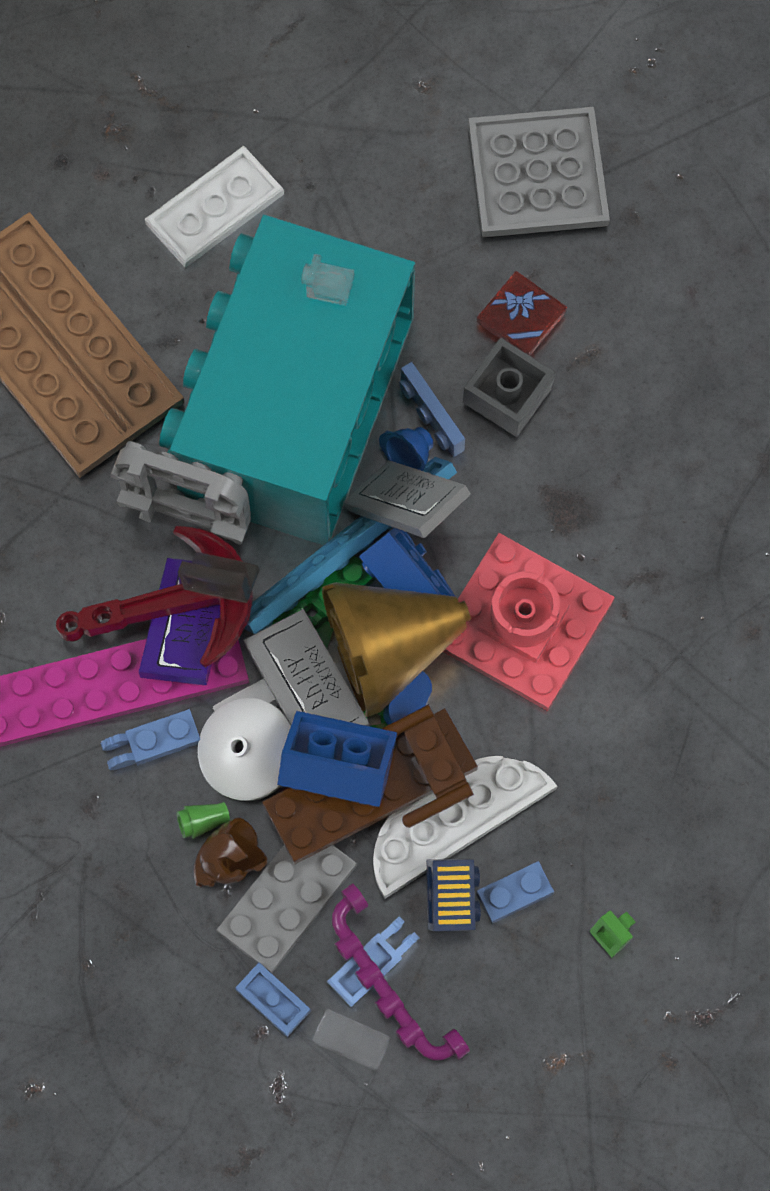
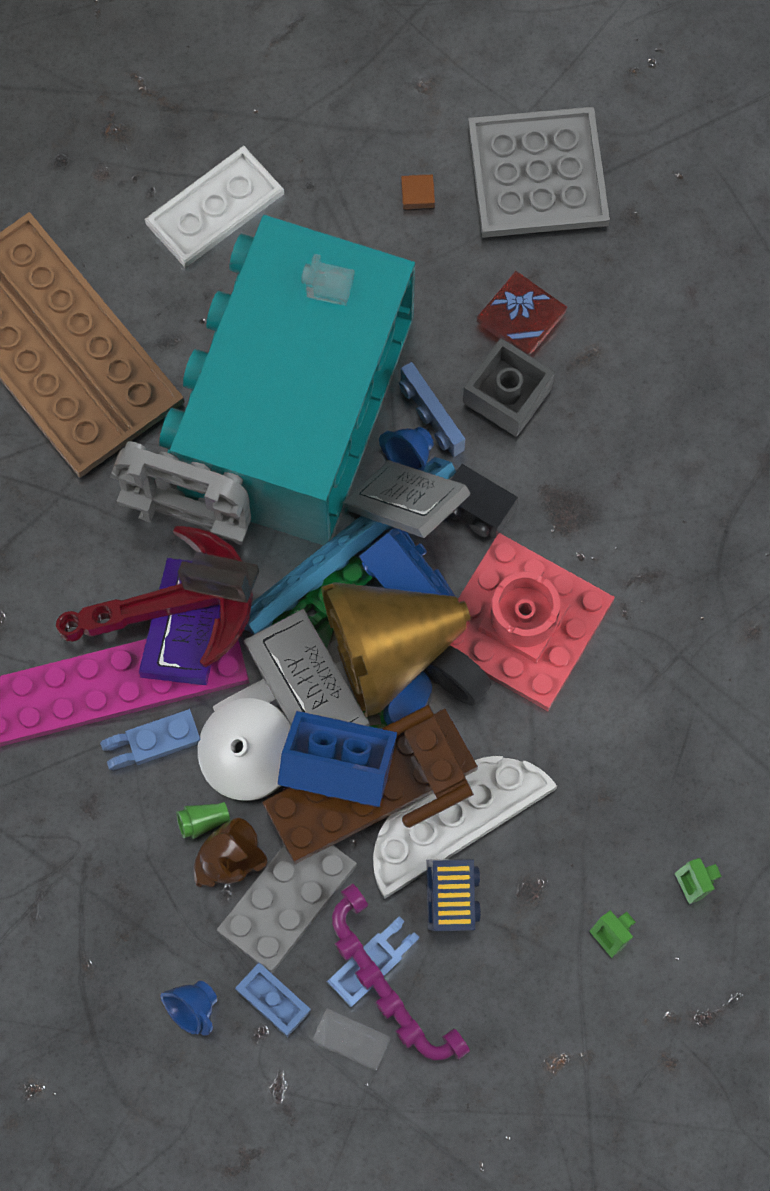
(191, 1007): none -> blue piece
(418, 191): none -> dark orange tile
(459, 676): none -> black tyre
(487, 506): none -> black brick
(515, 892): medium blue plate -> none
(697, 880): none -> bright green tile

